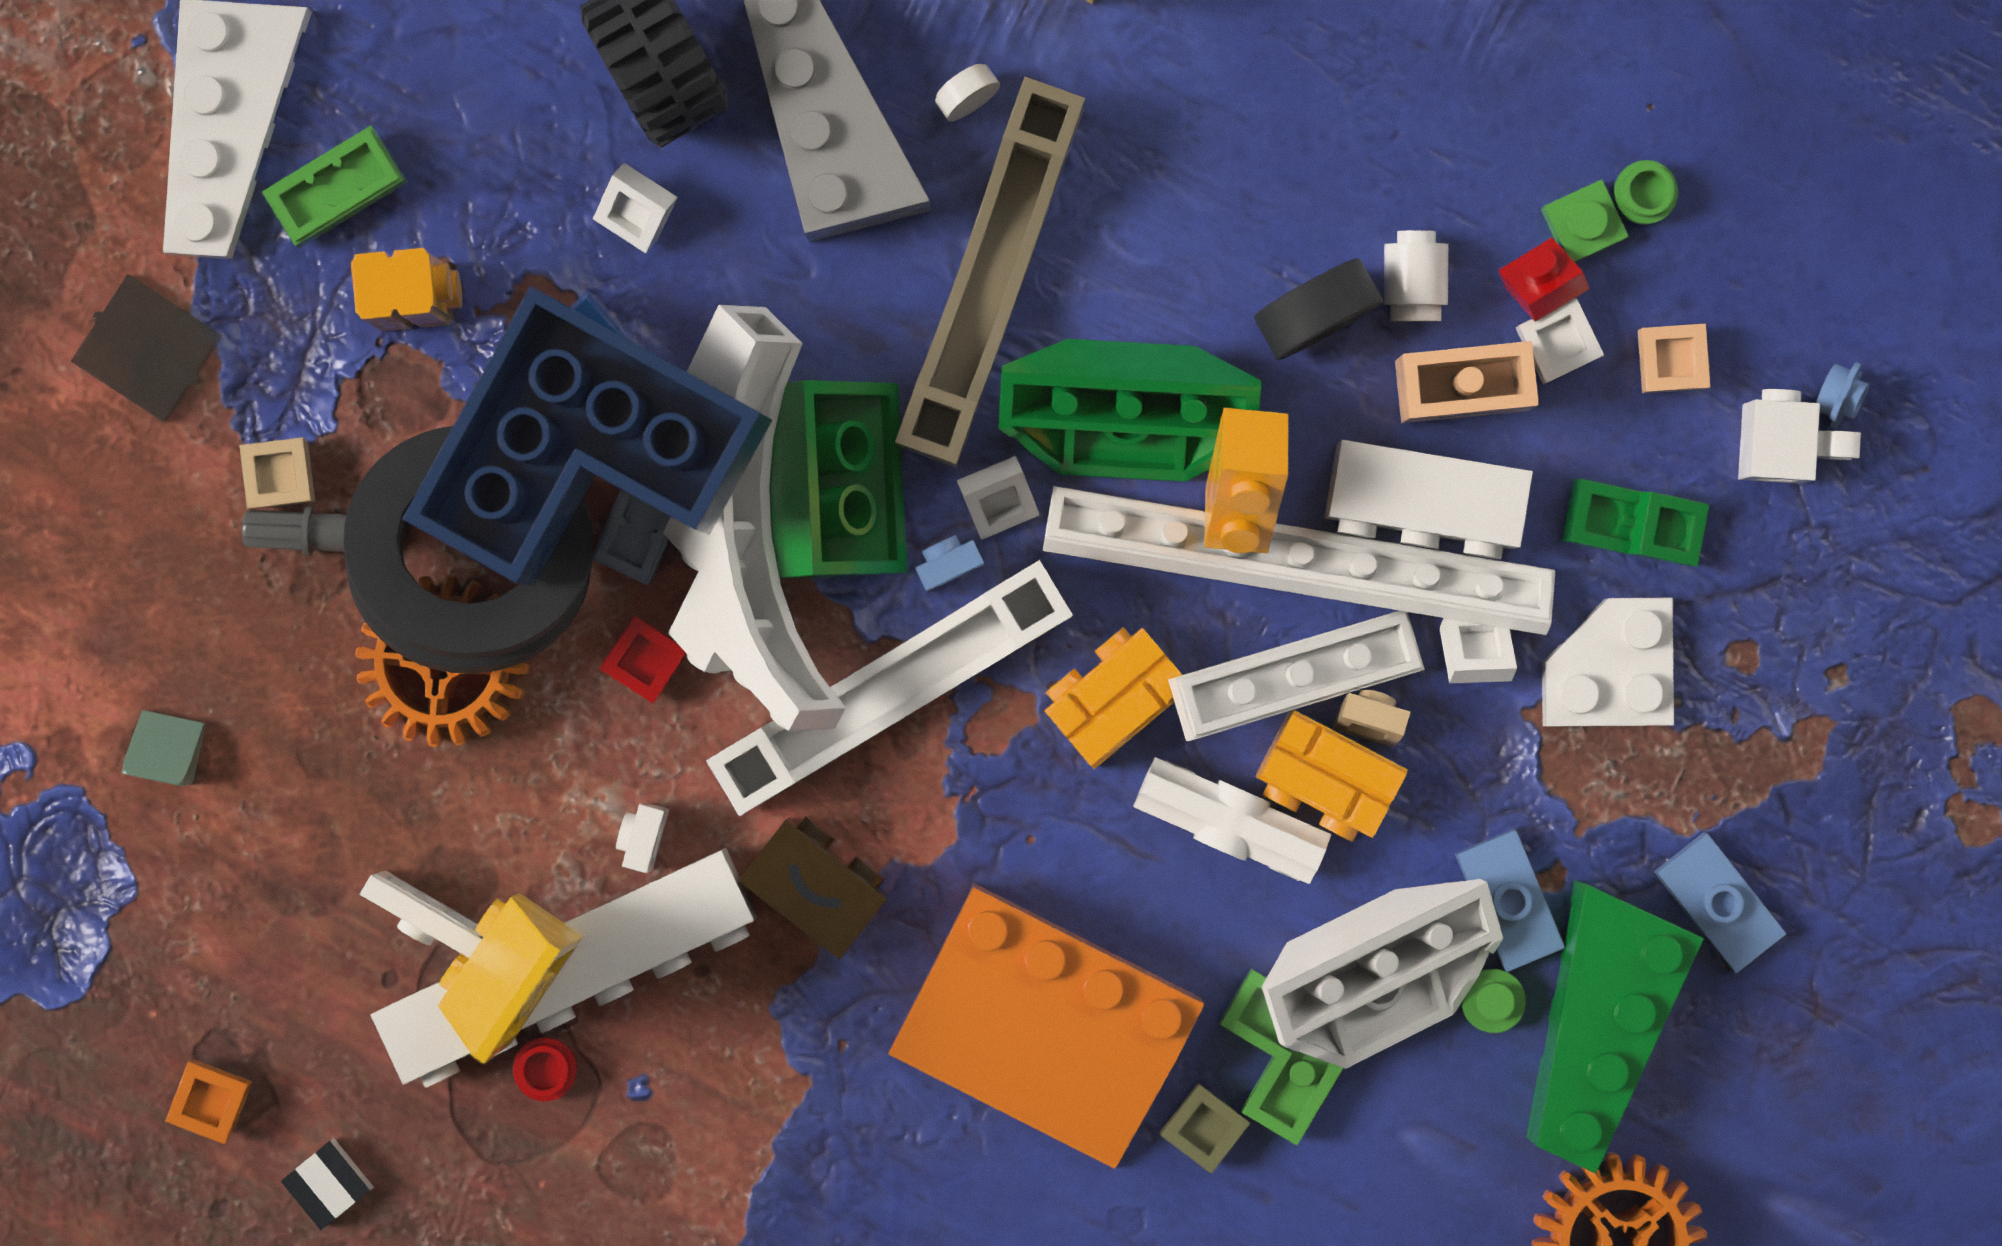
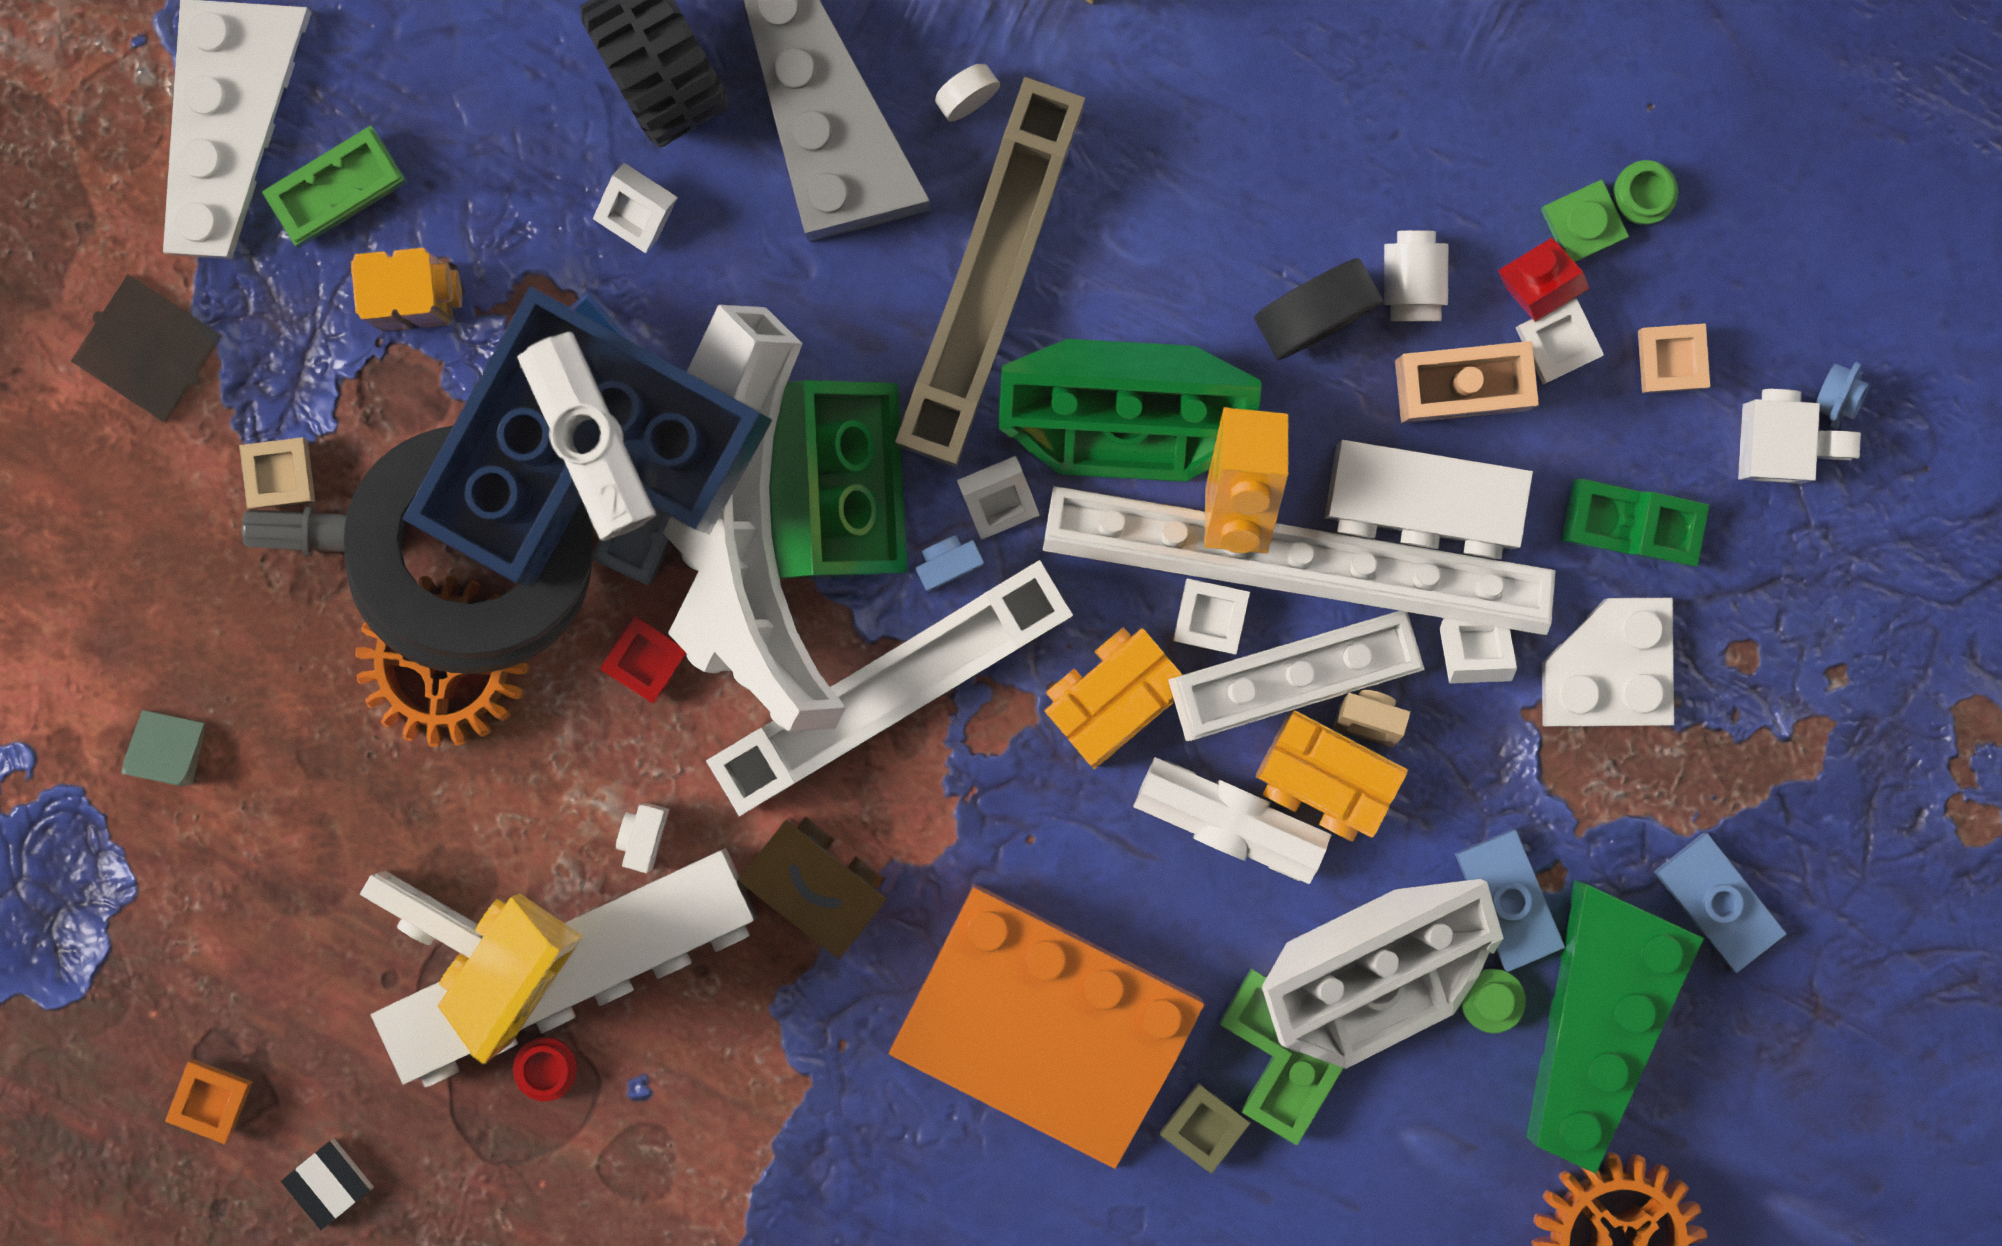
(567, 399): none -> white piece
(1211, 616): none -> white plate

